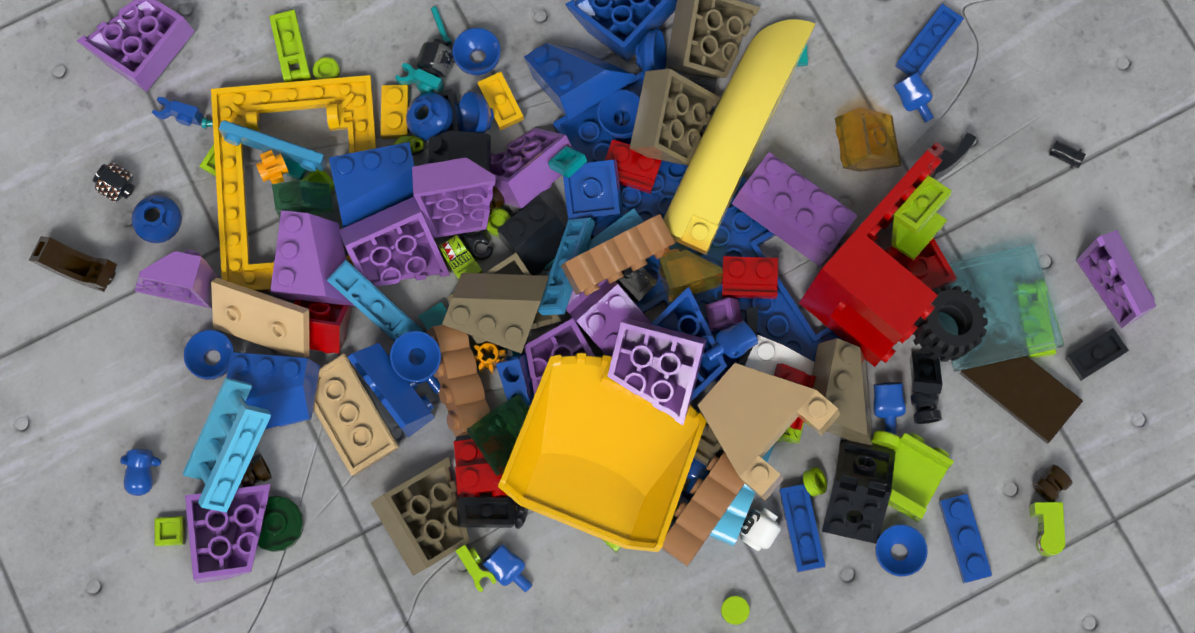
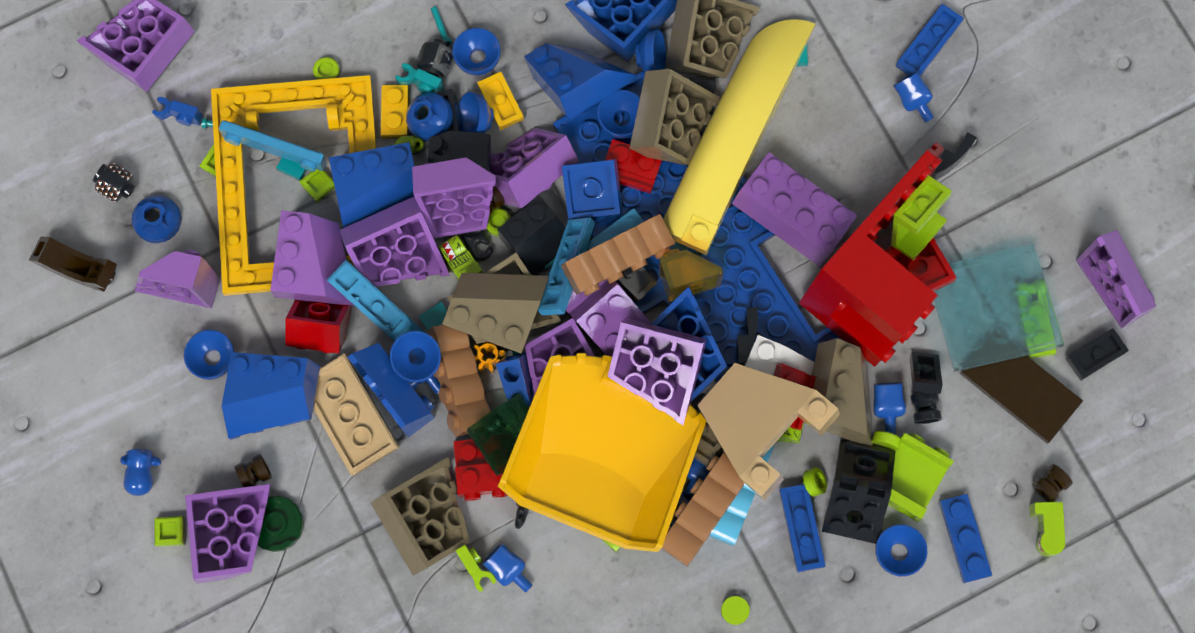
(226, 444): medium azure fence -> none
(260, 318): tan plate -> none
(272, 167): light orange gear -> none
(290, 46): lime plate -> none
(302, 197): clear green slope -> none
(485, 512): black plate -> none
(567, 161): teal tile -> none
(723, 314): medium lavender slope -> none
(733, 342): blue piece -> none
(750, 277): red plate -> none
(760, 529): white head -> none
(867, 140): clear yellow slope -> none
(967, 317): black tyre -> none
(1067, 154): black pin -> none

